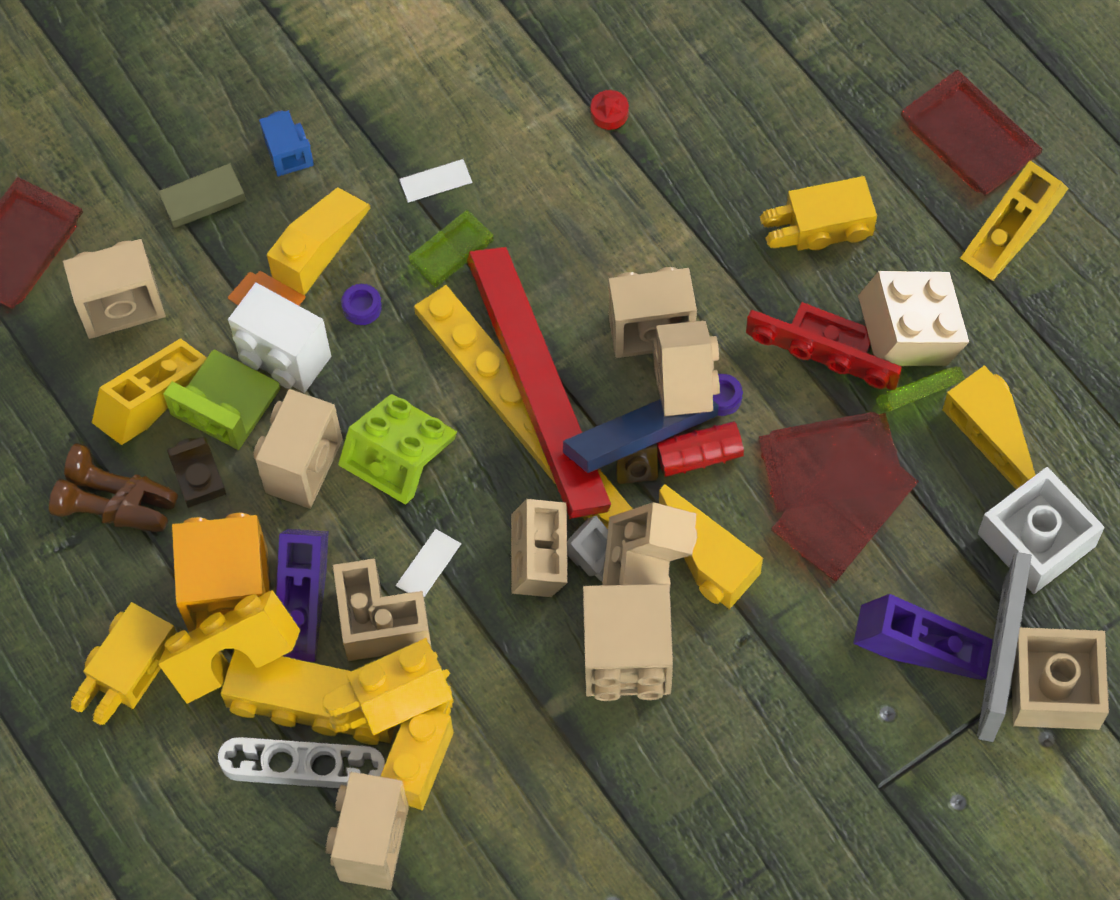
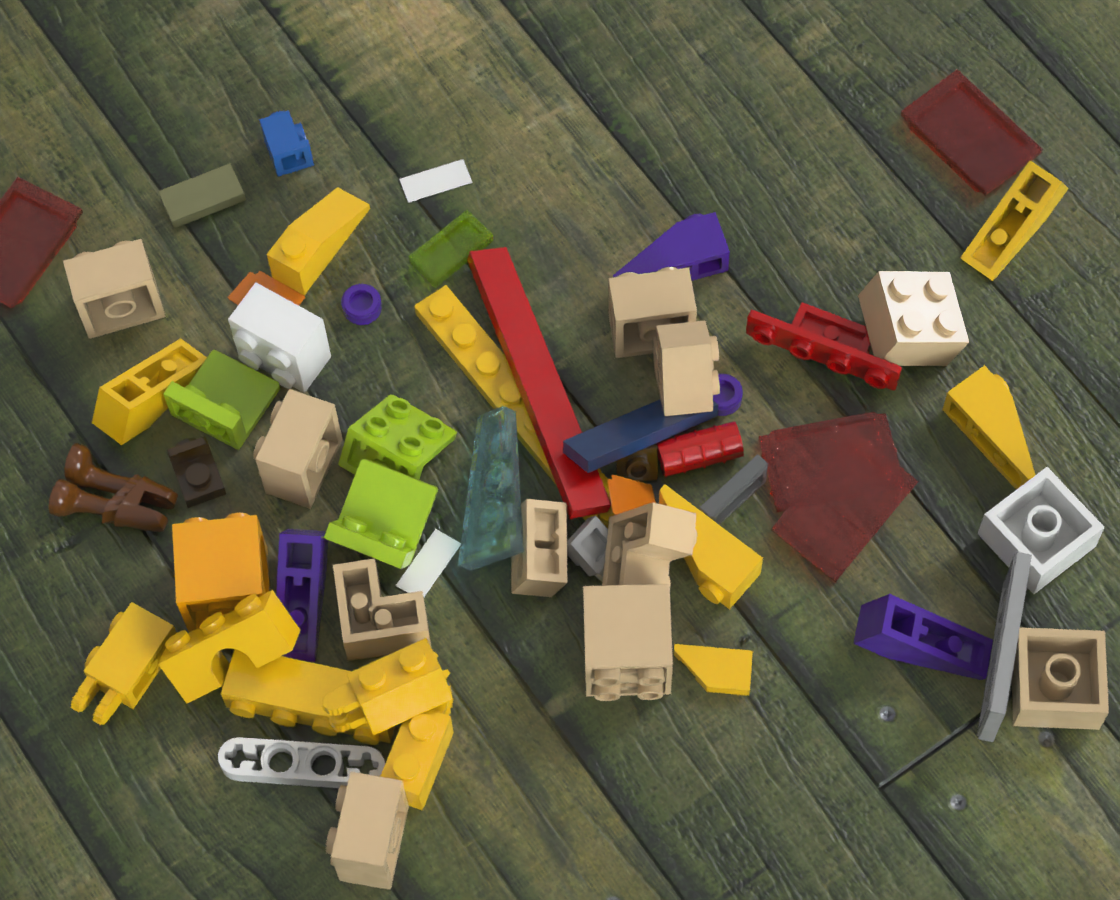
(383, 514): none -> lime bracket
(493, 498): none -> clear light blue wing
(609, 109): red tile -> none
(628, 494): none -> orange sticker
(689, 244): none -> dark purple slope
(718, 668): none -> yellow tile
(736, 490): none -> dark grey tile
(823, 215): yellow hinge -> none
(920, 388): clear neon green tile -> none

